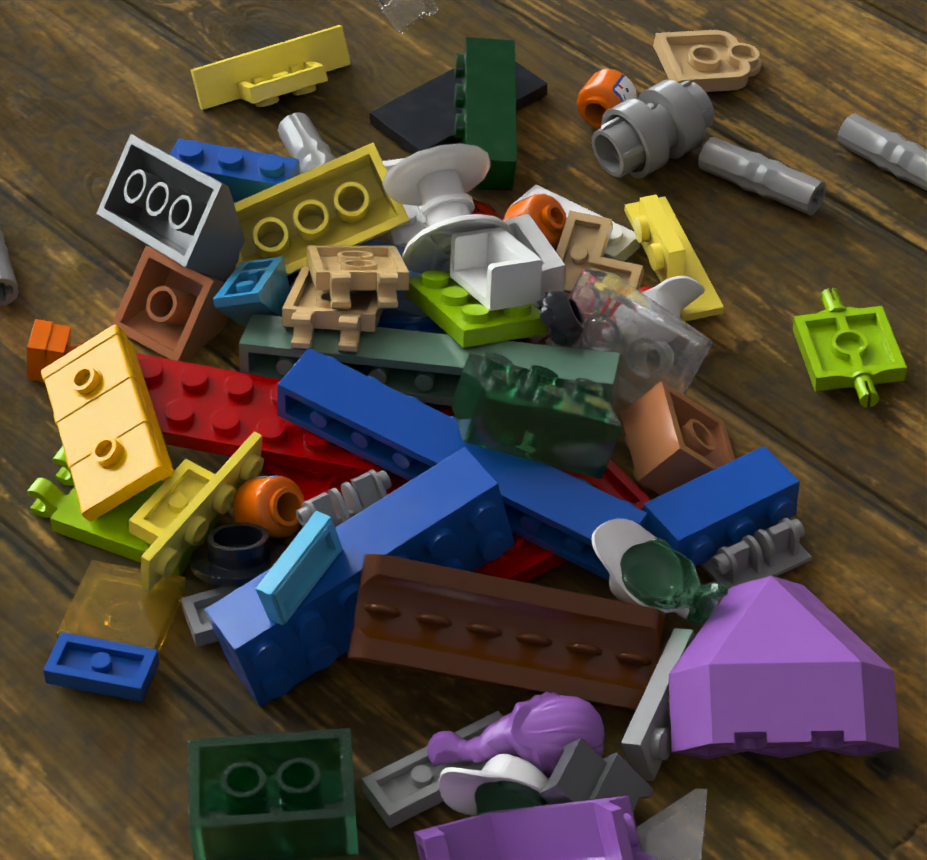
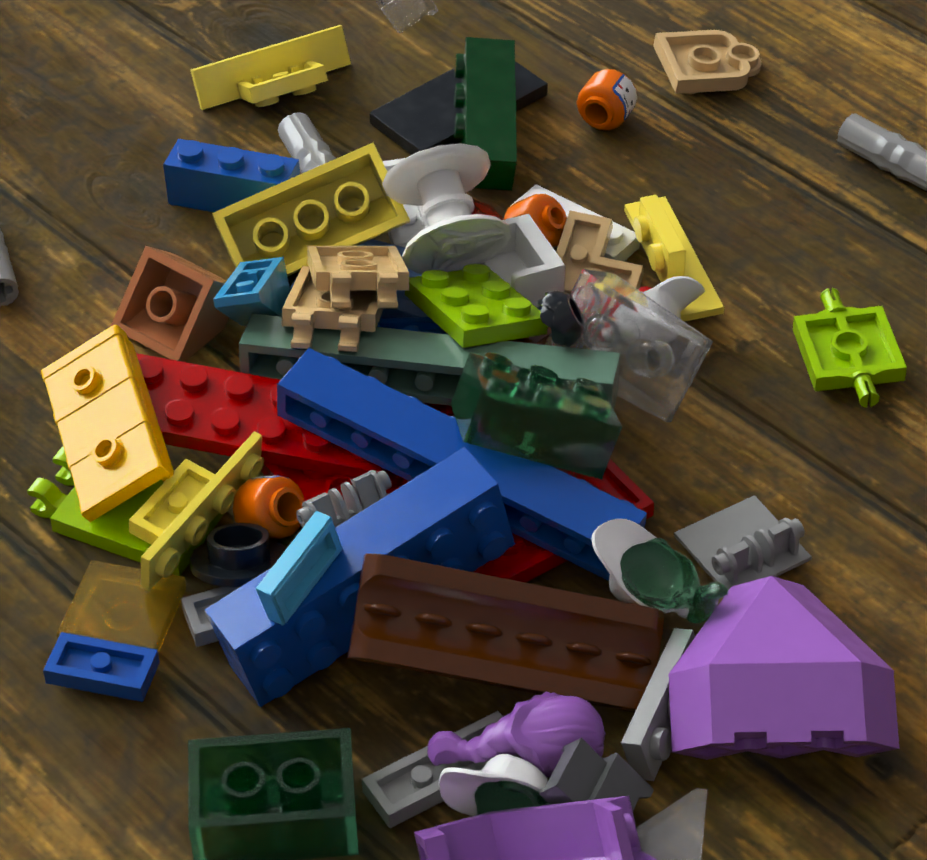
(46, 345): orange piece -> none
(174, 209): dark grey slope -> none
(495, 268): white panel -> none
(651, 129): light grey piece -> none
(673, 439): nougat slope -> none
(724, 505): blue brick -> none
(762, 175): light grey axle -> none

